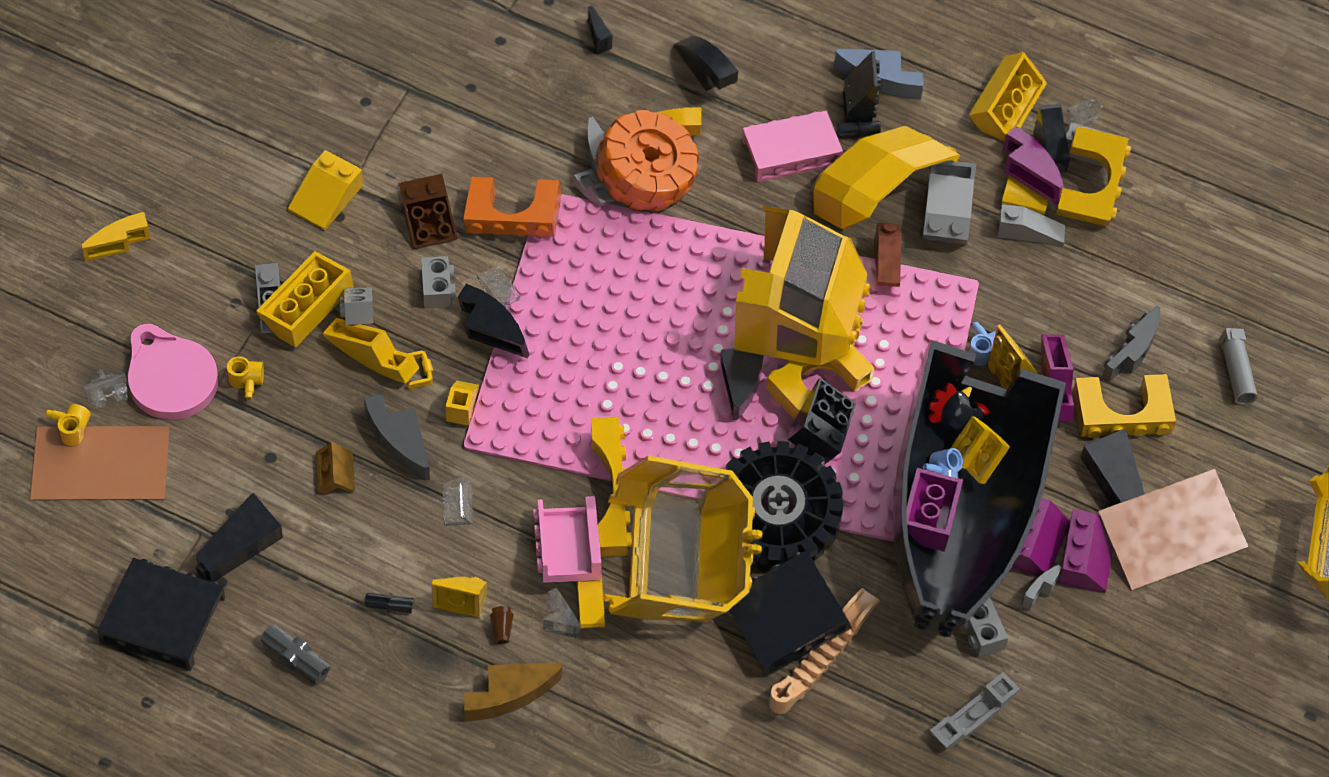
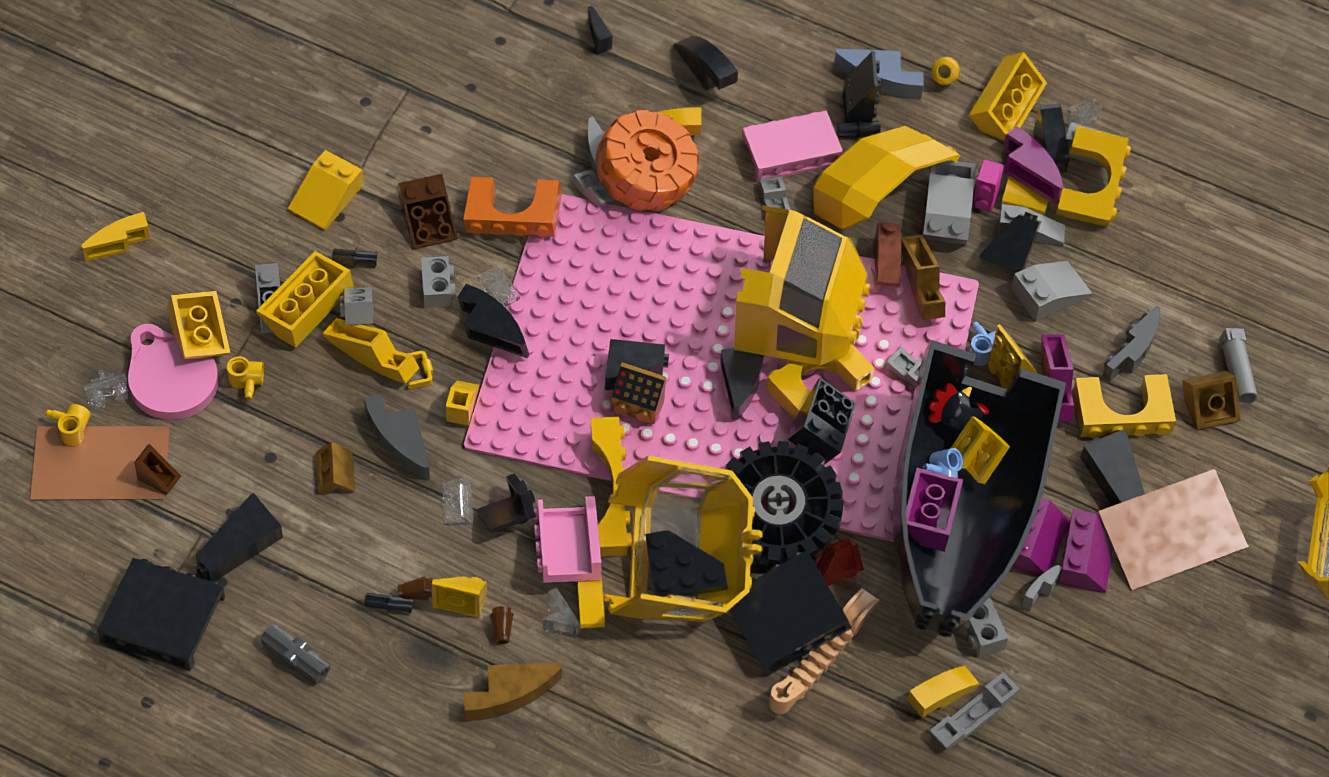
(155, 470): none -> reddish brown slope
(198, 325): none -> yellow slope
(354, 257): none -> black axle
(418, 588): none -> reddish brown cone
(509, 511): none -> black bracket
(638, 354): none -> black slope
(638, 393): none -> slope
(681, 567): none -> black plate
(774, 192): none -> light grey slope
(840, 561): none -> clear red slope
(904, 366): none -> light grey slope
(923, 277): none -> pearl gold slope
(942, 690): none -> yellow slope
(945, 70): none -> yellow head
(987, 185): none -> dark pink brick
(1014, 243): none -> black slope
(1048, 288): none -> light grey slope
(1212, 399): none -> pearl gold slope

